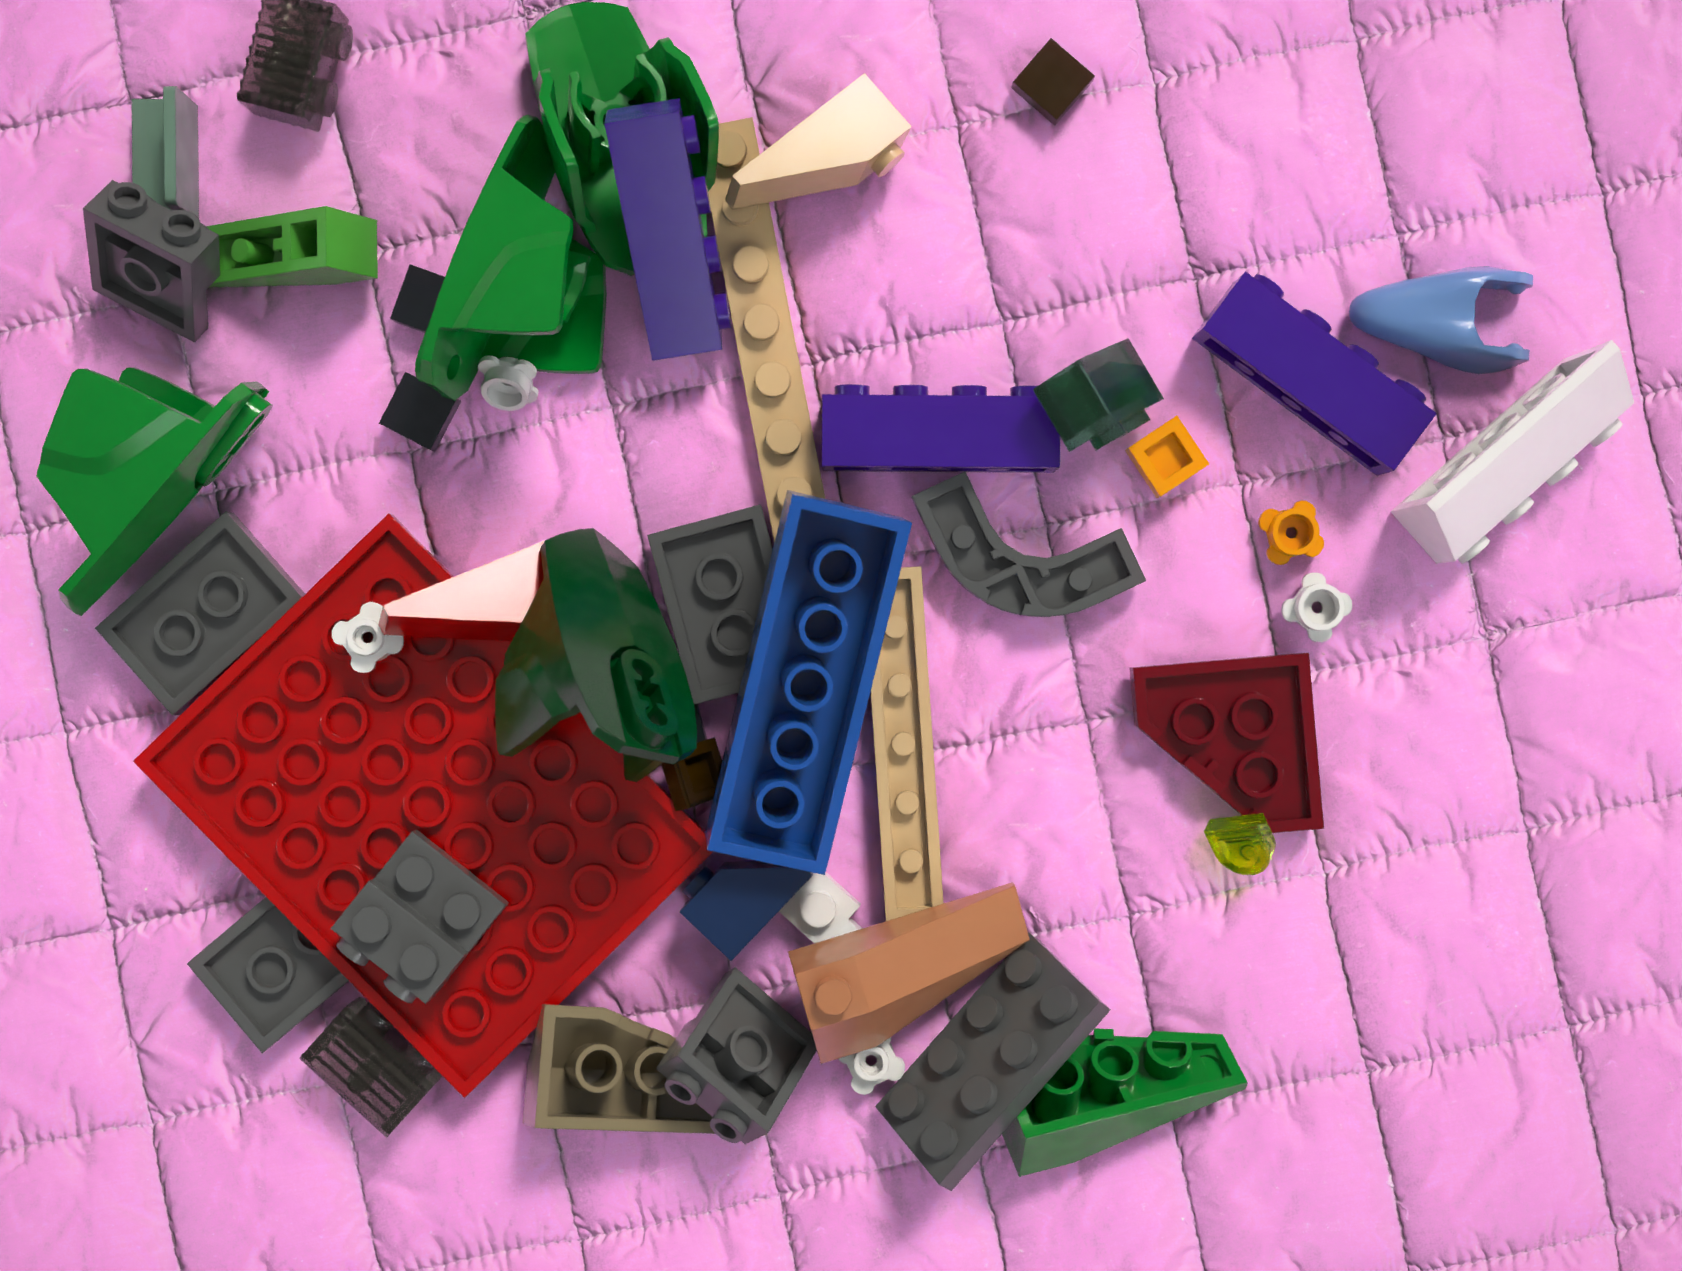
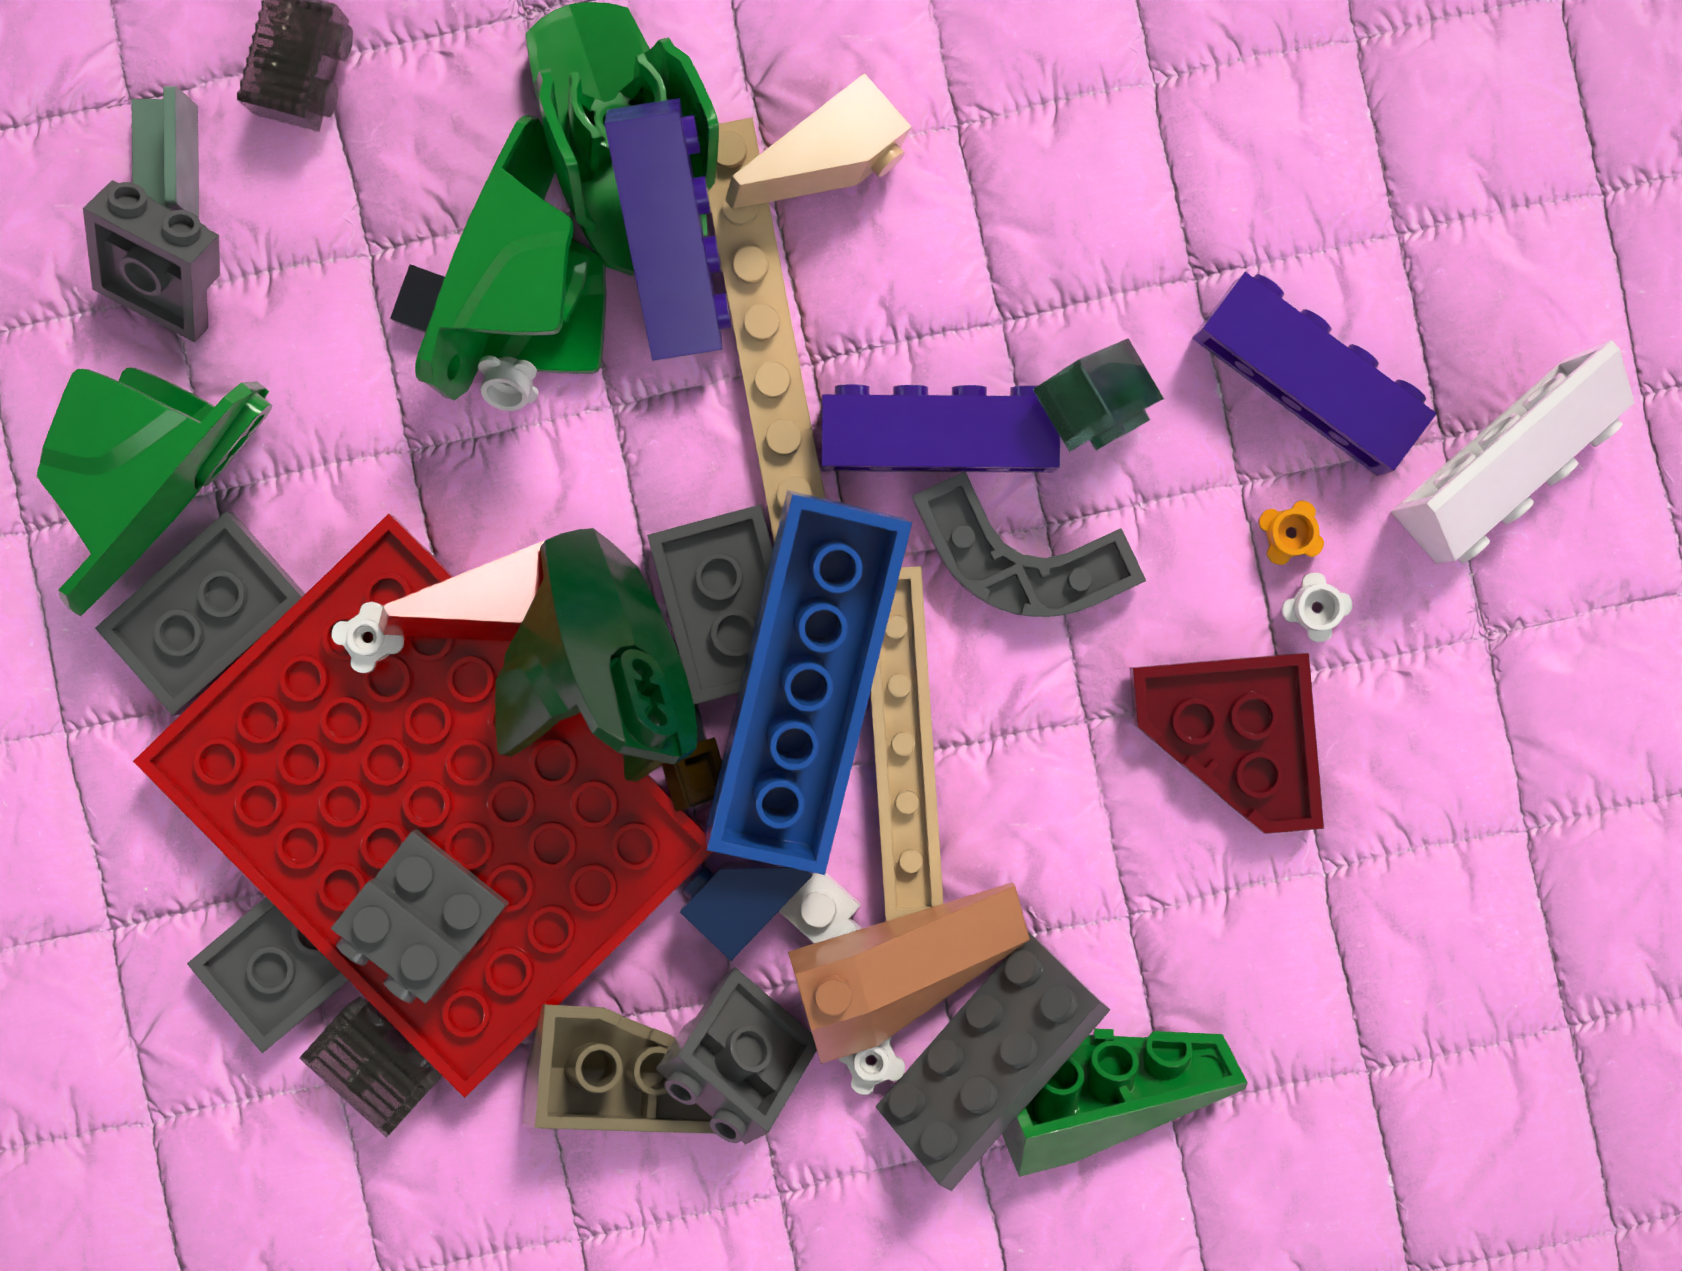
(297, 249): bright green slope -> none
(419, 412): black tile -> none
(1052, 81): dark brown tile -> none
(1167, 457): light orange plate -> none
(1242, 842): clear neon green tile -> none
(1438, 316): medium blue animal -> none

